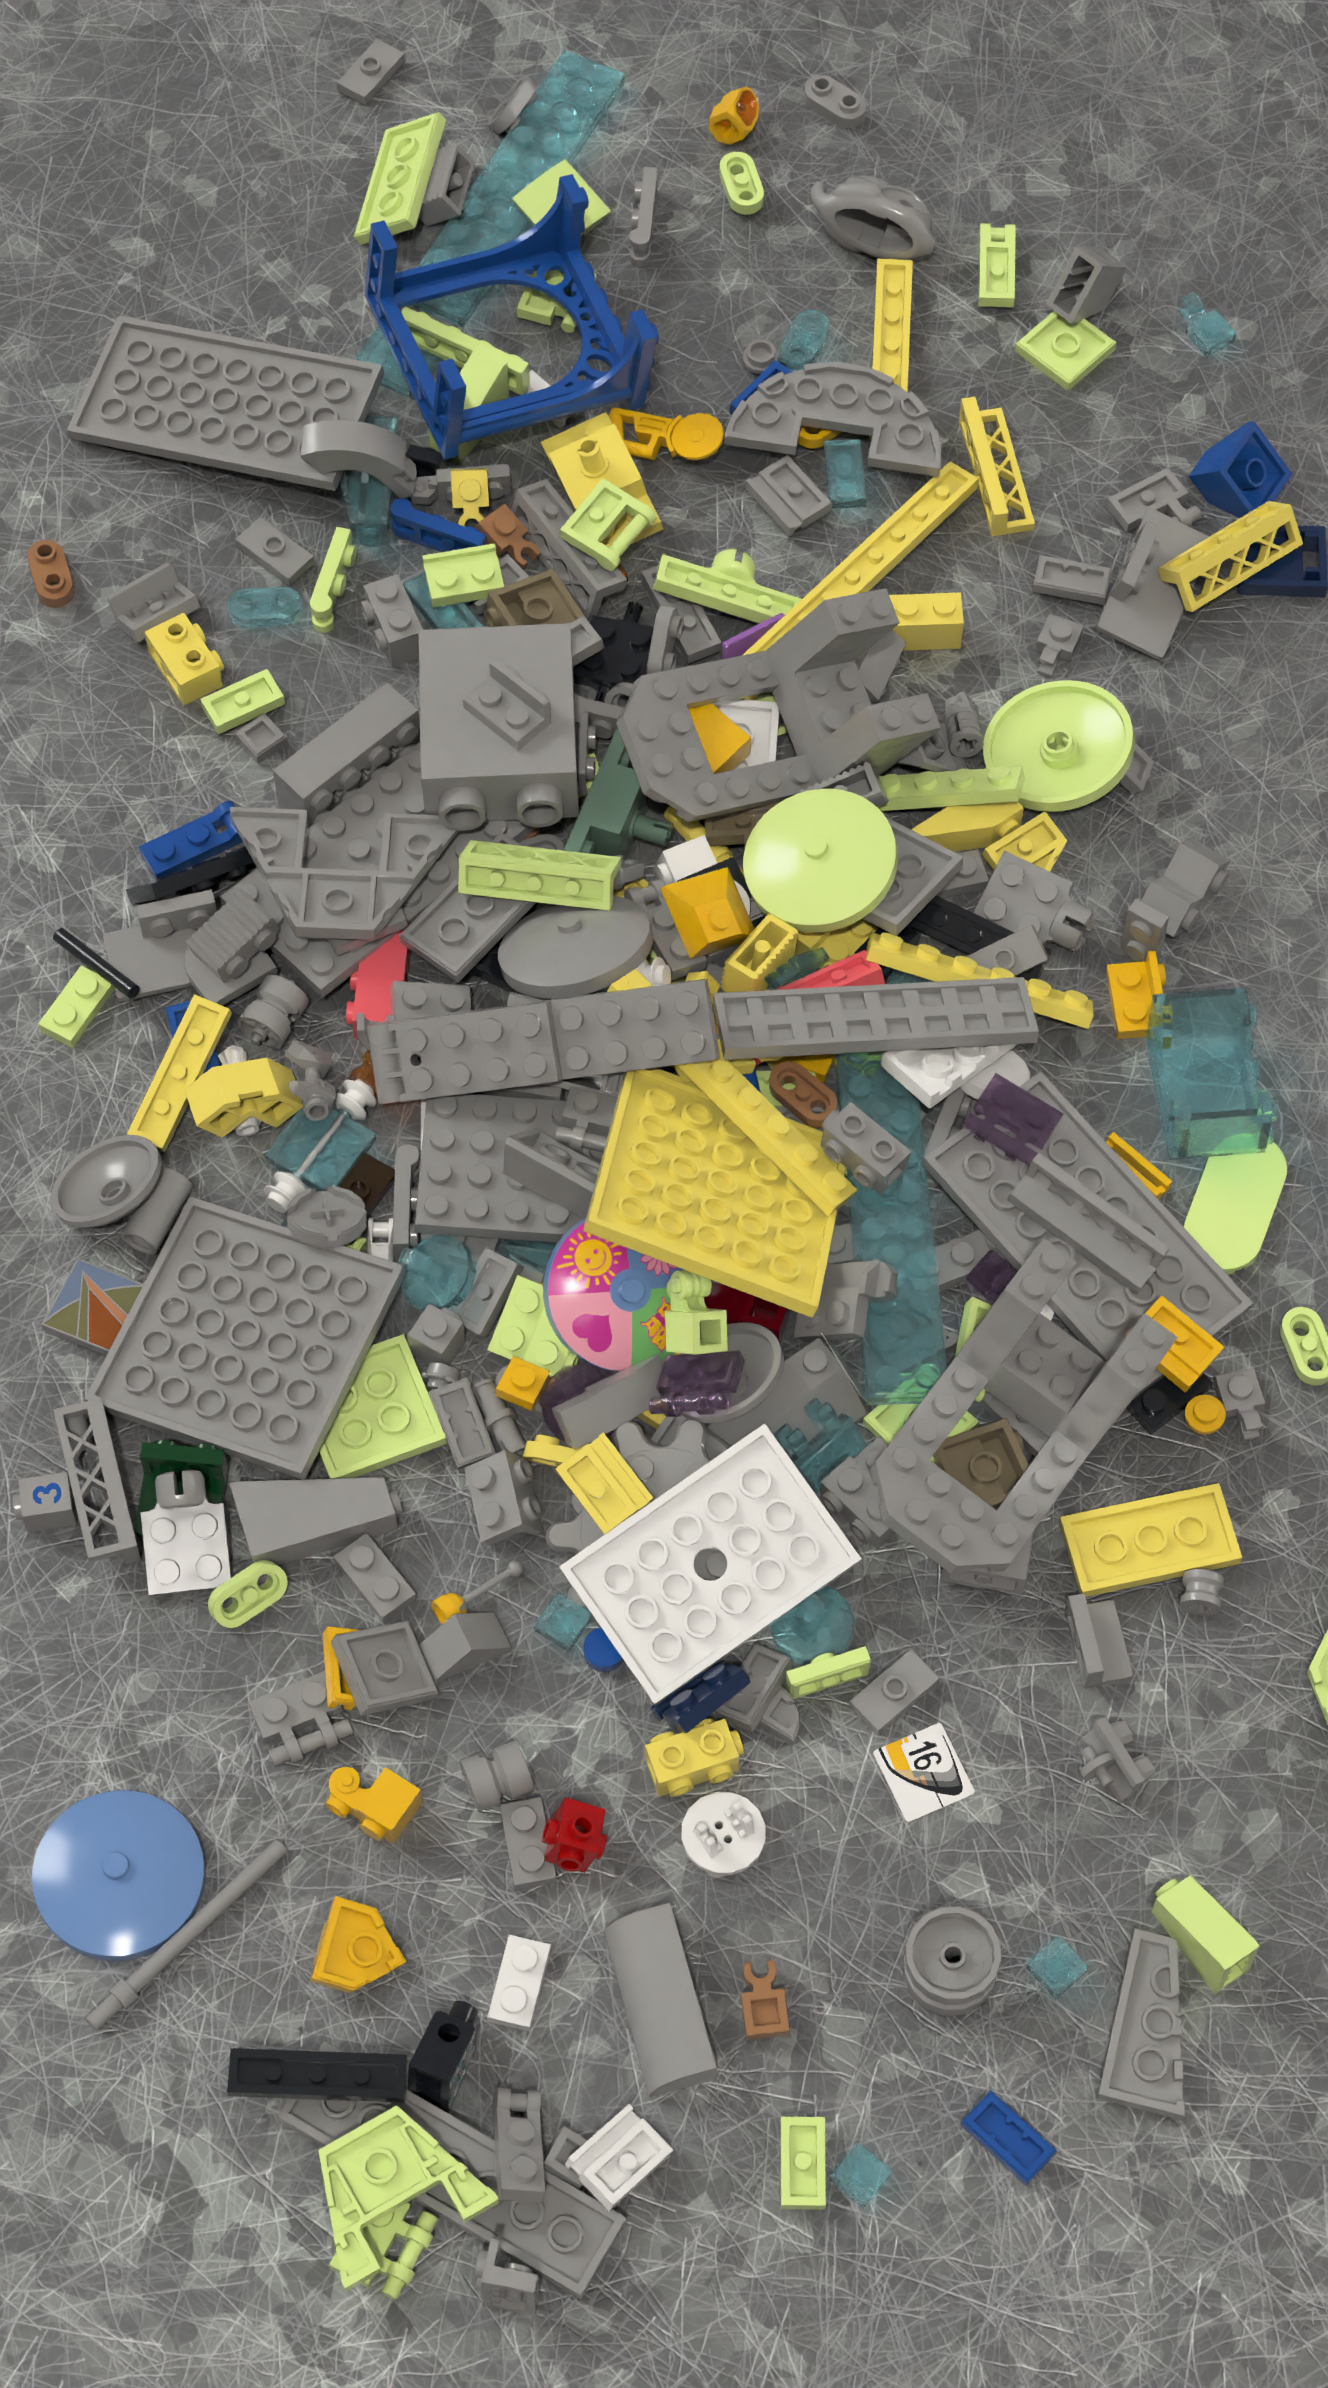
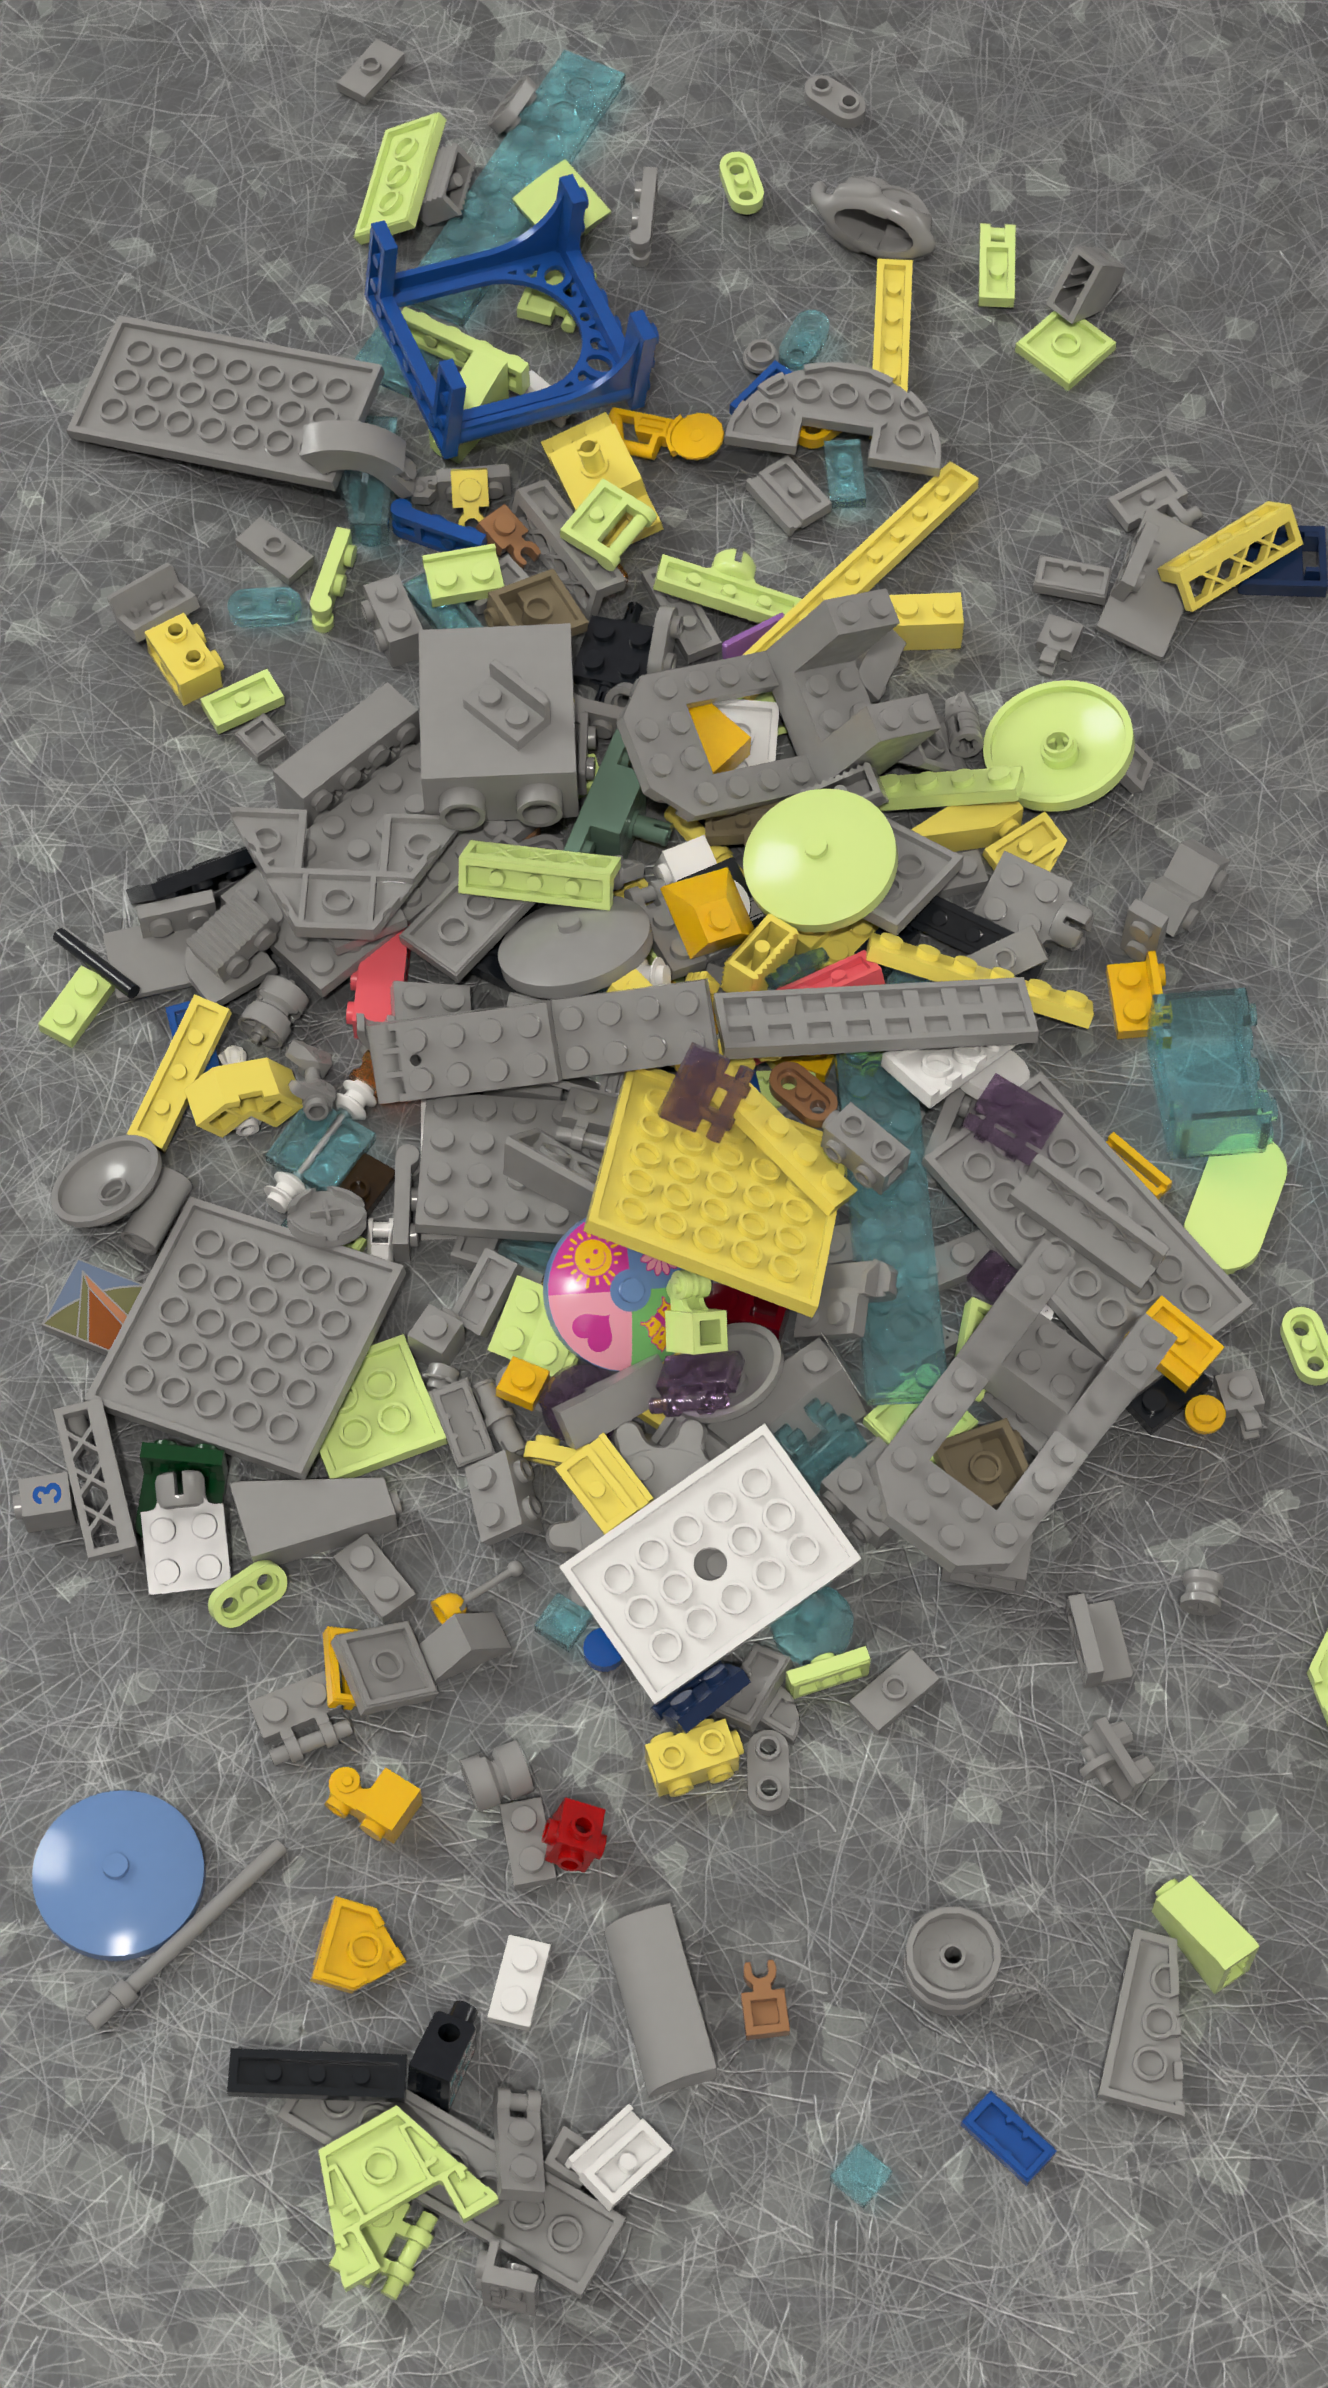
(49, 571): medium nougat plate -> none
(191, 843): blue plate -> none
(426, 460): black plate -> none
(437, 1272): clear light blue tile -> none
(584, 640): light grey plate -> none
(695, 1086): none -> plate
(706, 1844): white plate -> none
(734, 116): yellow rock -> none
(768, 1770): none -> light grey plate
(803, 2163): yellowish green plate -> none
(923, 1772): sticker -> none
(979, 451): light yellow fence -> none
(1057, 1967): clear light blue plate -> none
(1150, 1540): light yellow plate -> none
(1206, 330): clear light blue plate -> none
(1241, 471): blue slope -> none

